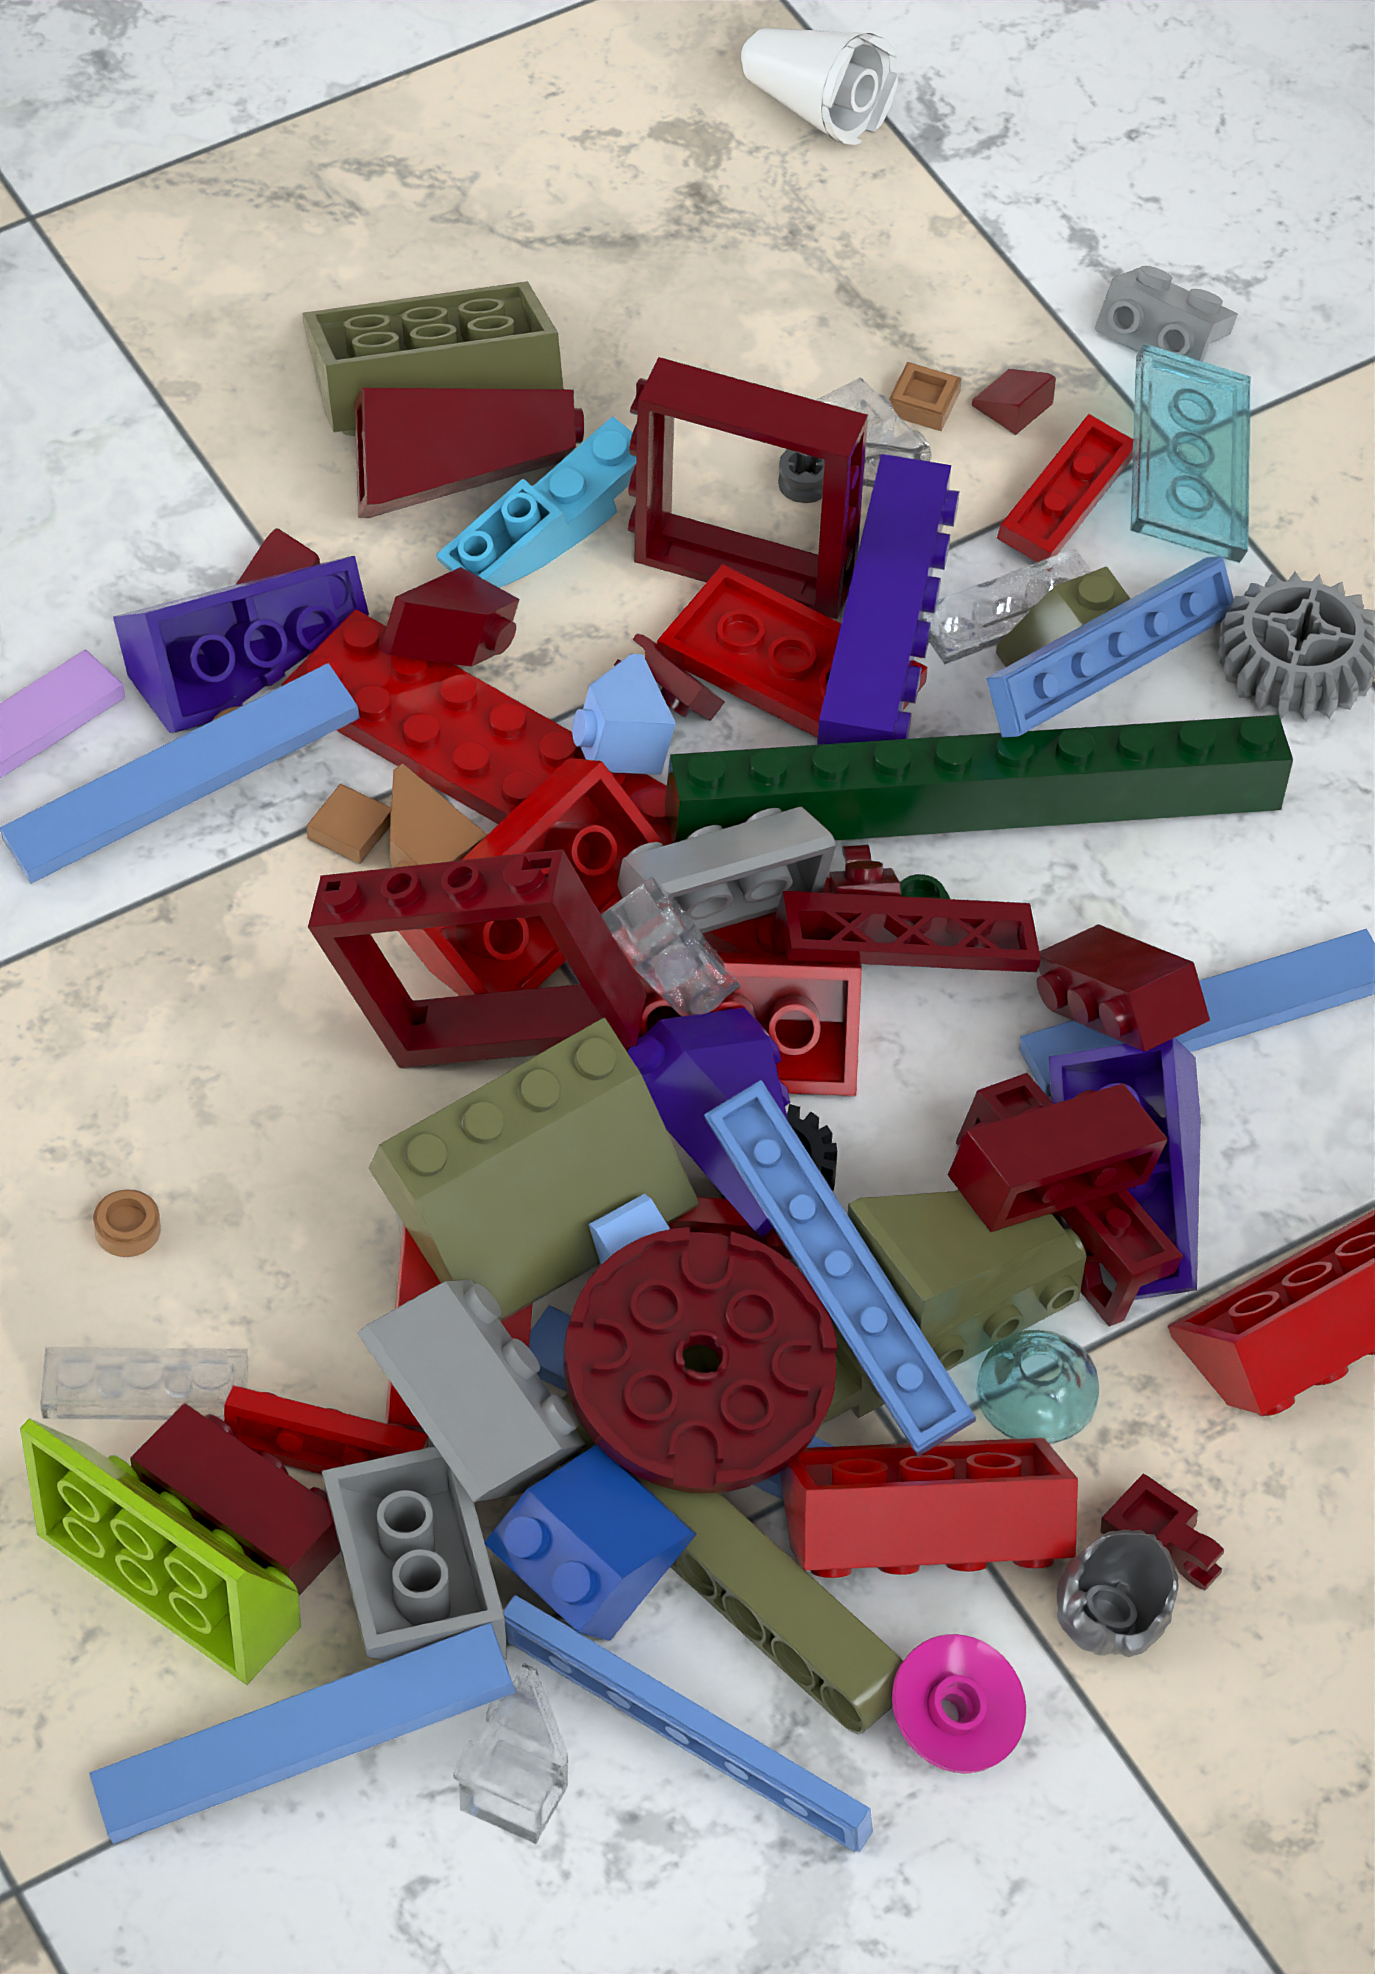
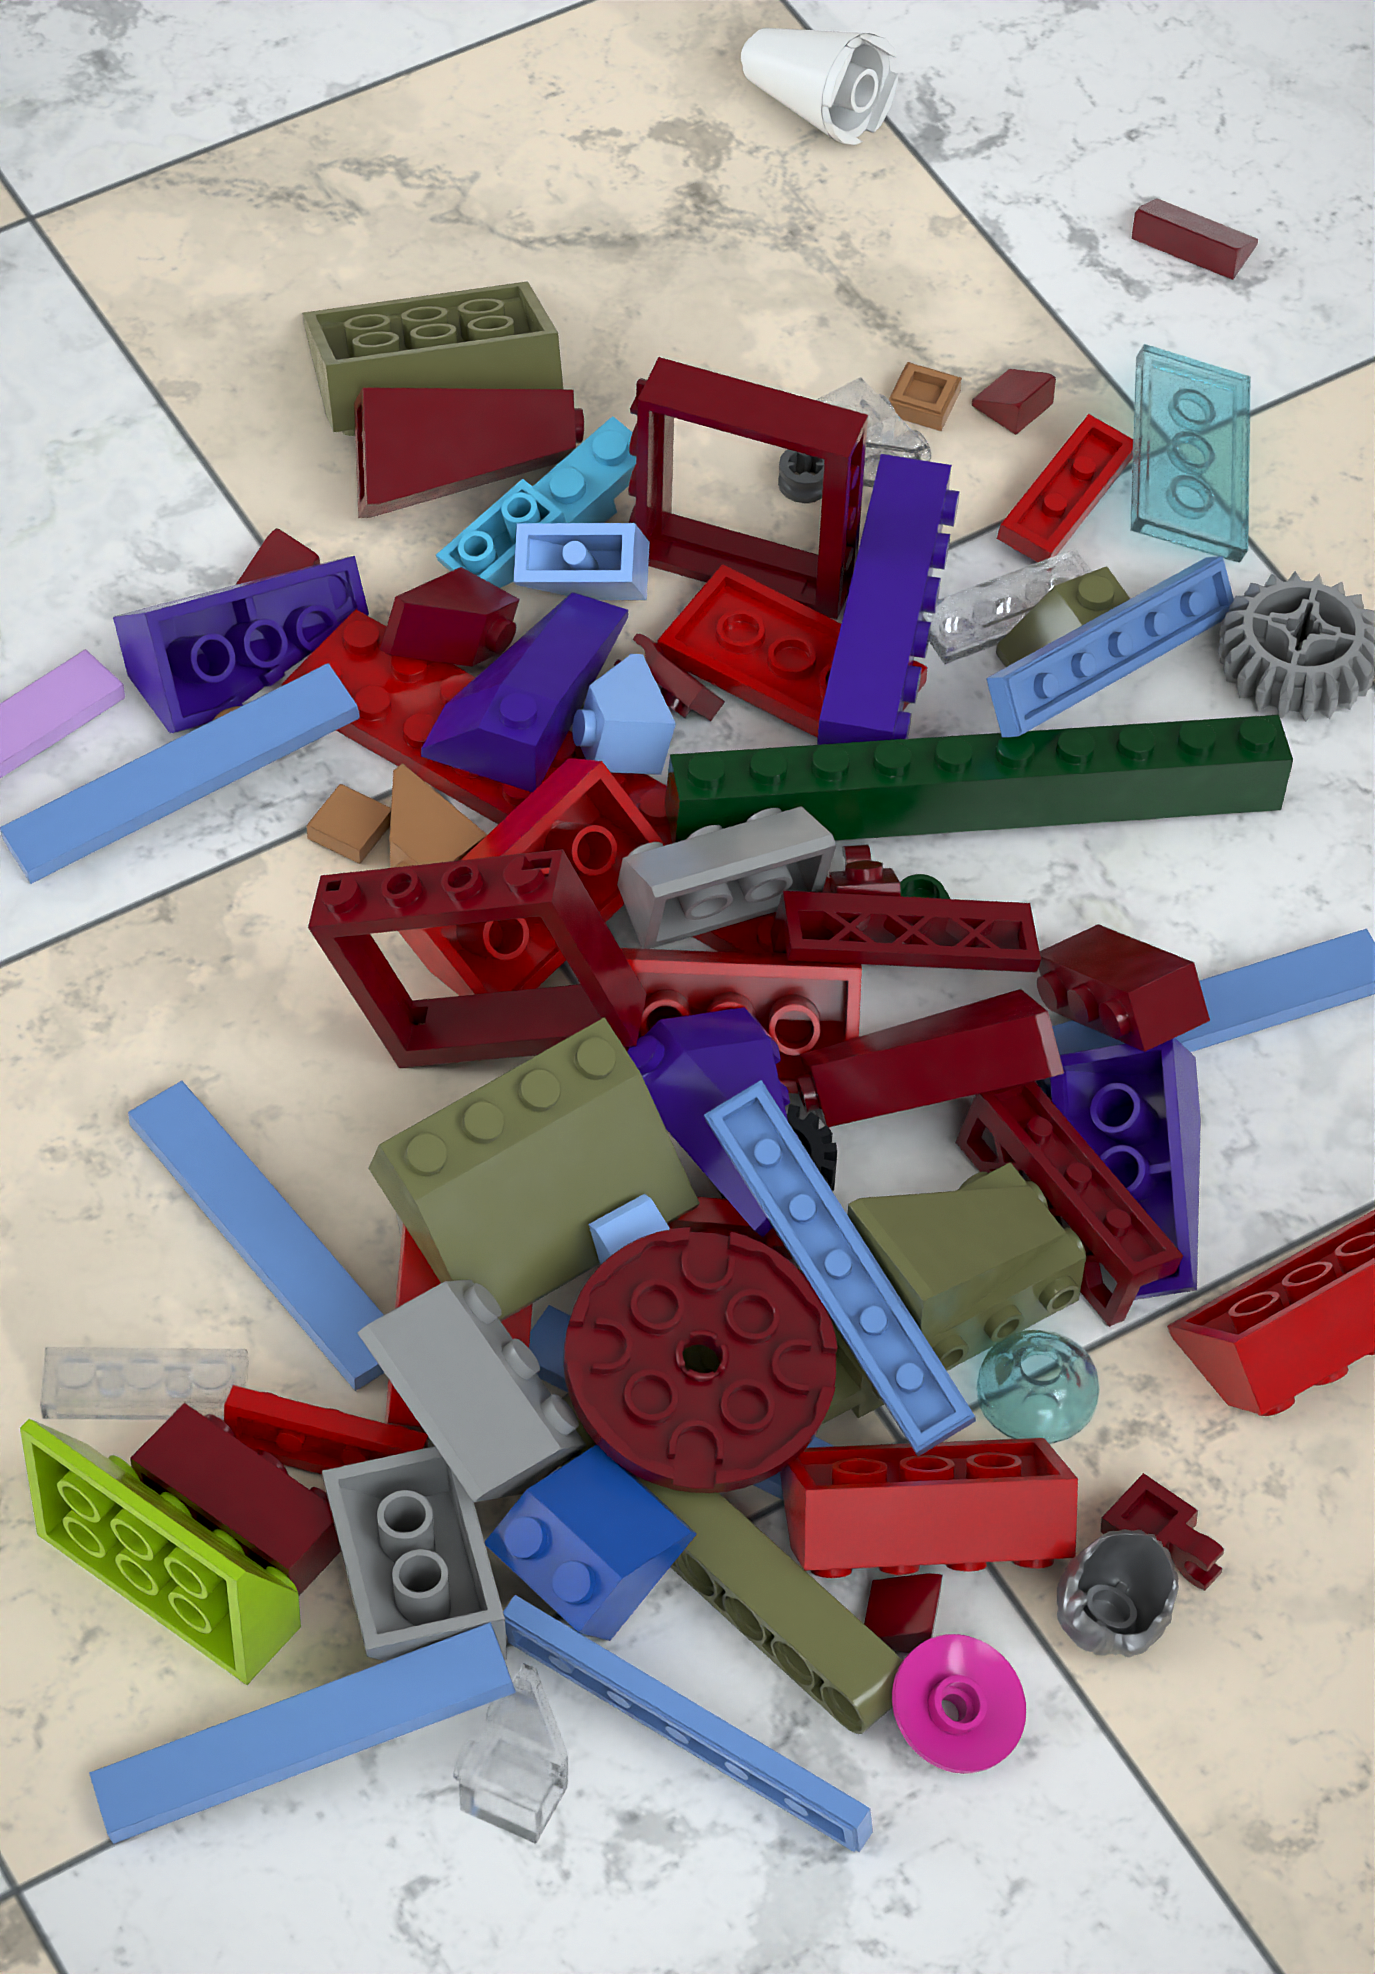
(127, 1223): medium nougat tile -> none
(261, 1228): none -> medium blue tile
(526, 700): none -> dark purple wedge
(583, 559): none -> light blue slope
(669, 950): clear slope -> none
(904, 1609): none -> dark red slope
(931, 1060): none -> dark red slope
(1056, 1156): dark red brick -> none
(1153, 311): light grey bracket -> none
(1192, 237): none -> dark red slope

